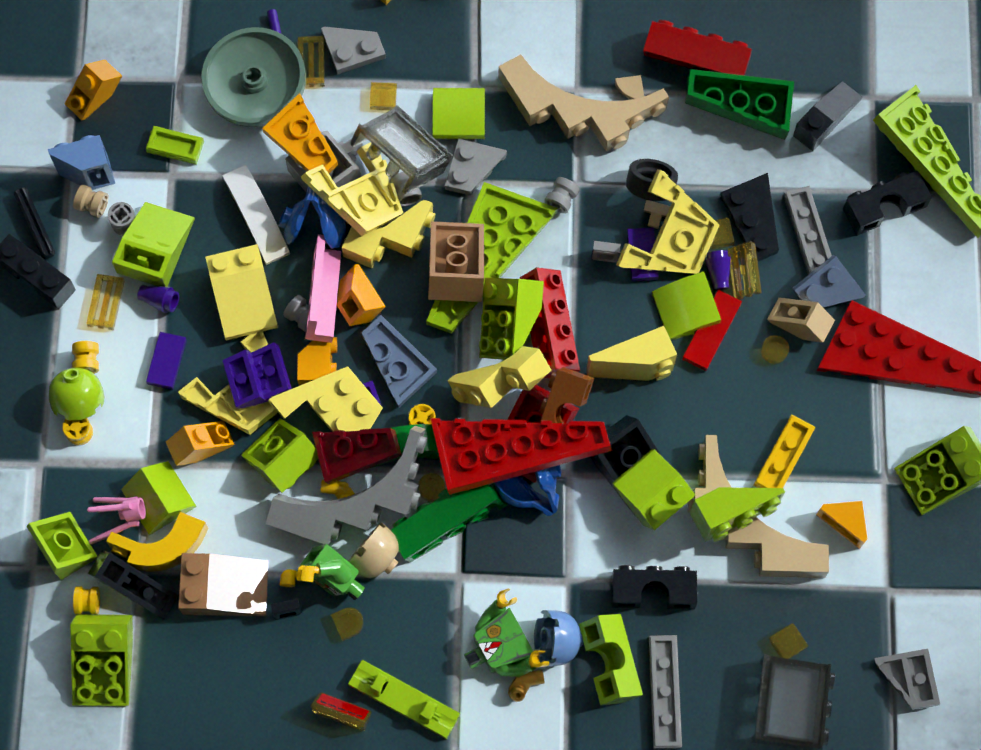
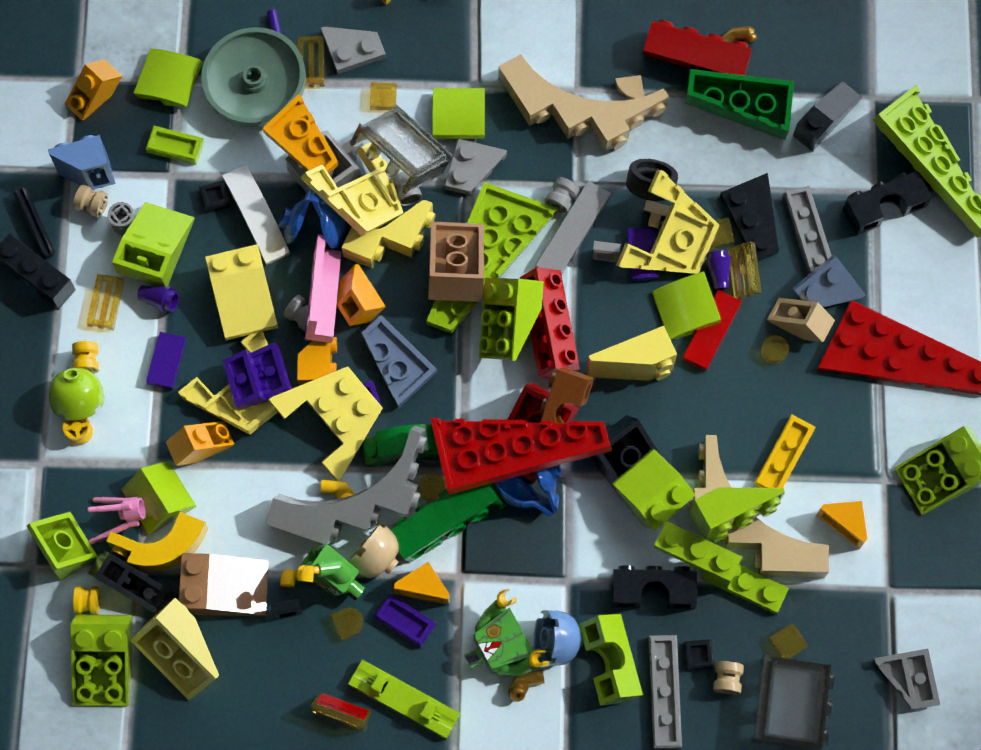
(168, 77): none -> lime slope
(177, 649): none -> light yellow slope
(215, 196): none -> black tile
(281, 455): lime slope -> none
(351, 452): dark red wing -> none
(405, 620): none -> dark purple tile
(421, 413): yellow wheel -> none
(423, 585): none -> light orange slope
(492, 383): light yellow arch -> none
(574, 228): none -> light grey tile
(698, 654): none -> black tile
(721, 567): none -> lime bracket
(728, 677): none -> tan wheel
(738, 33): none -> pearl gold arm

